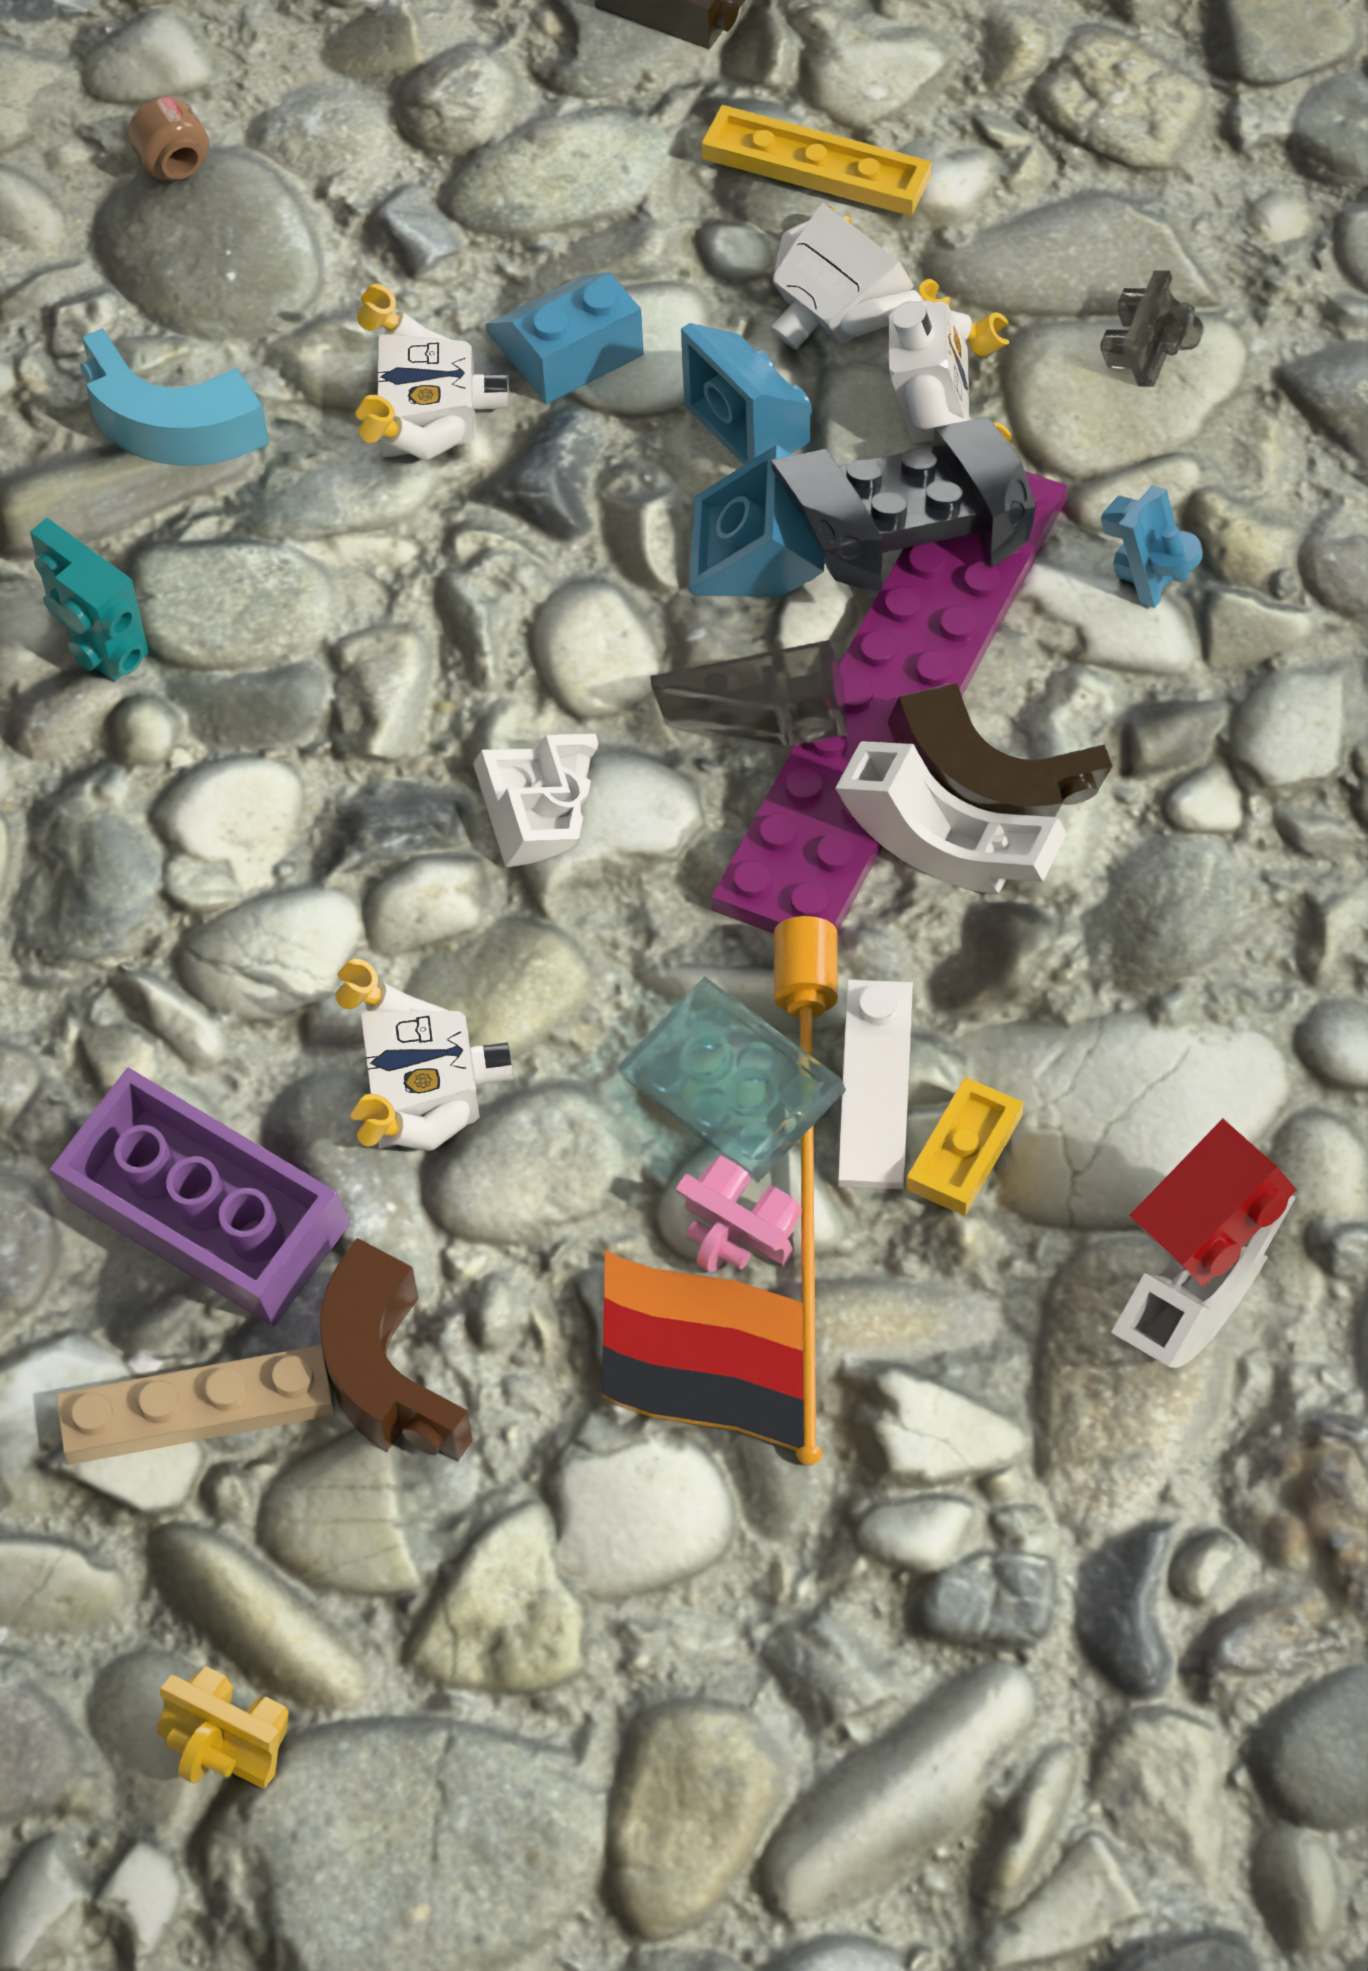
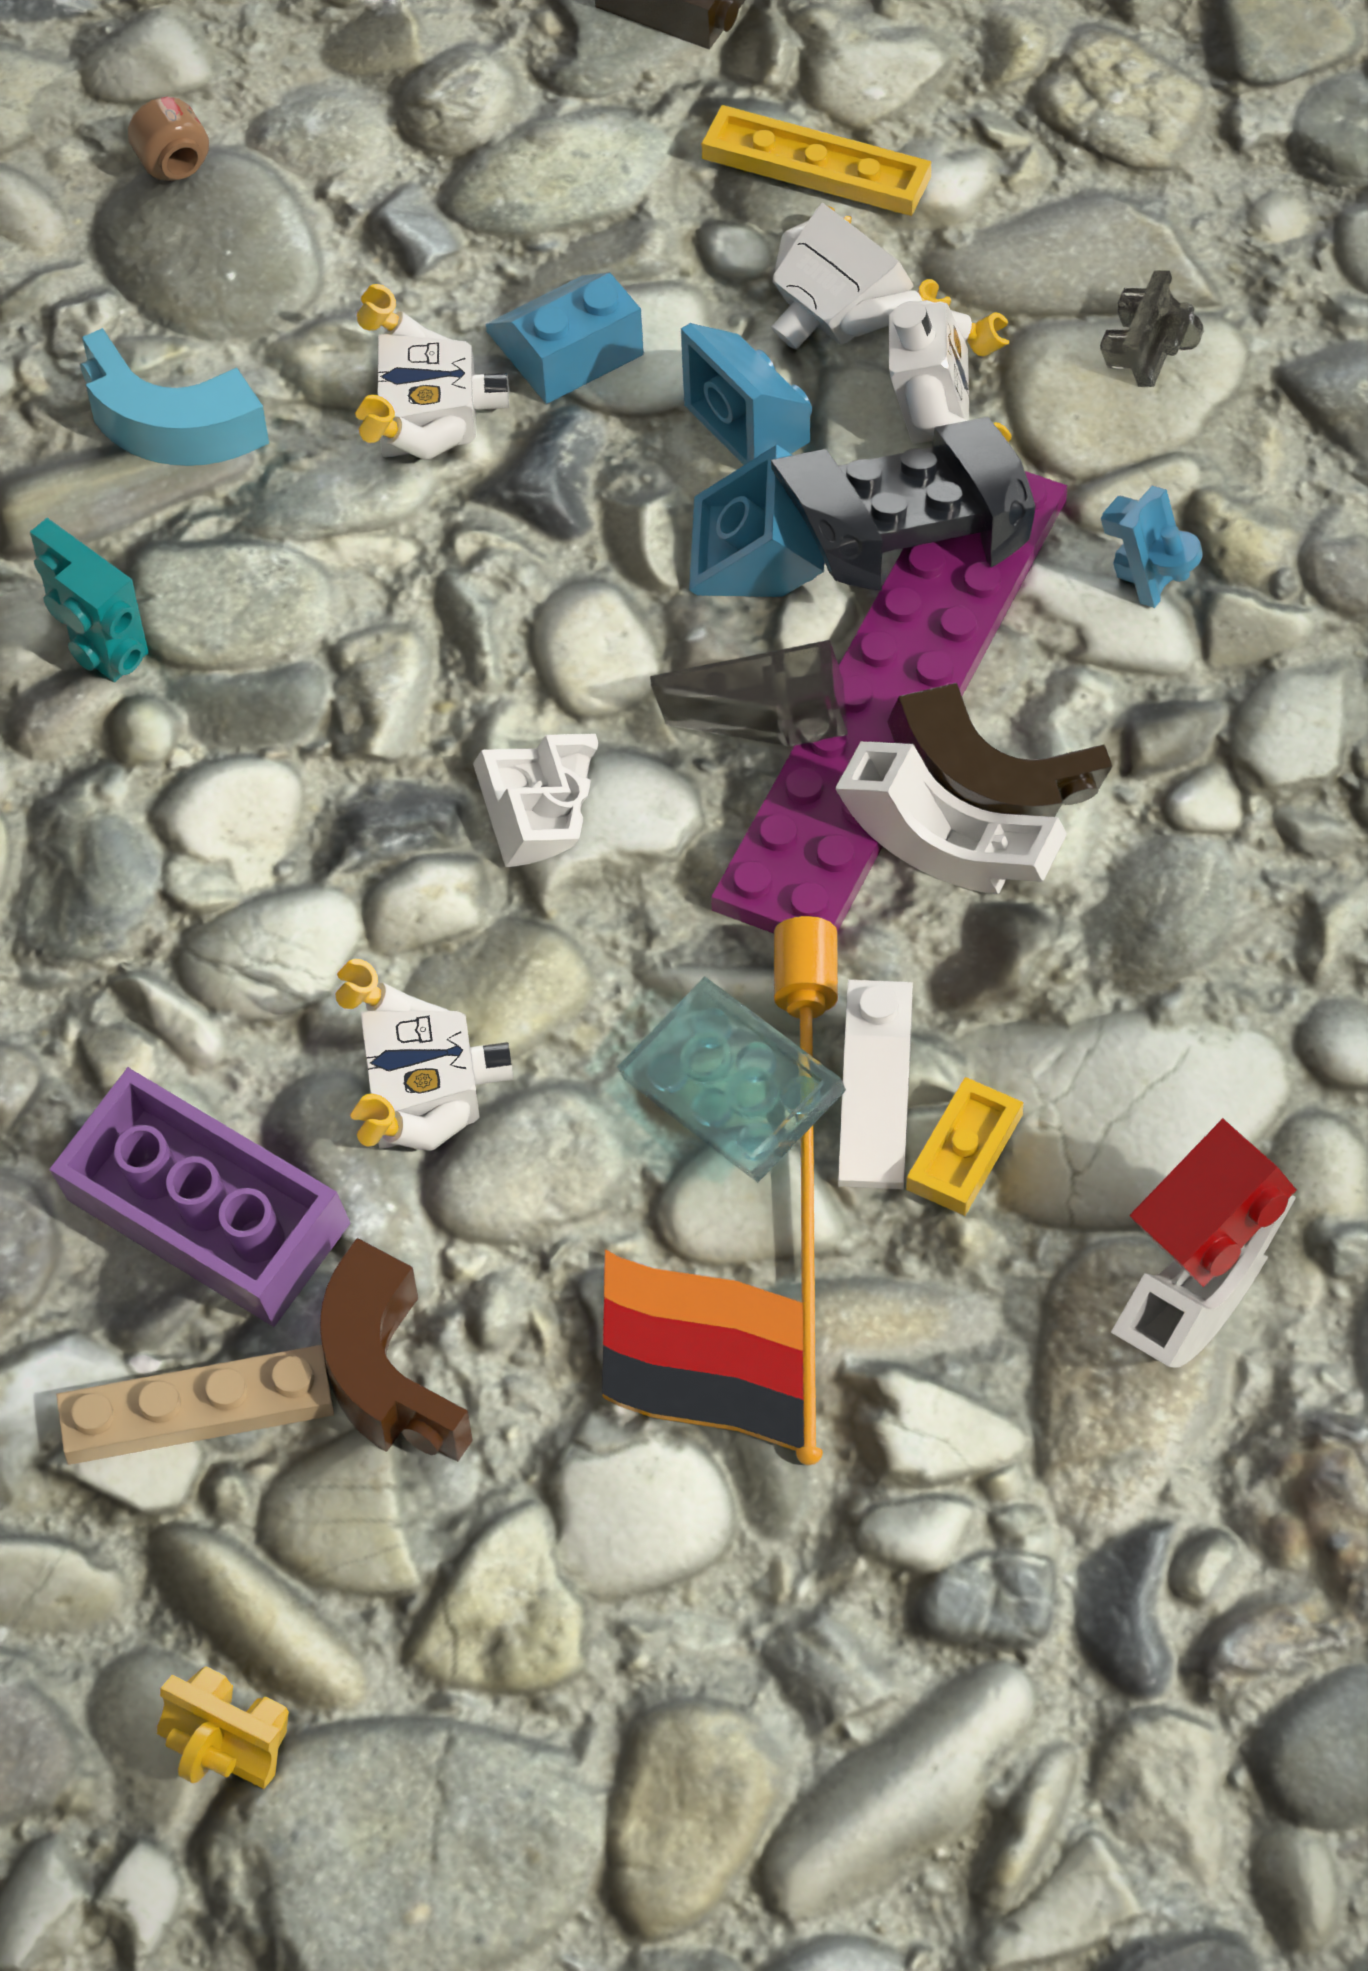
(715, 1199): bright pink hips -> none

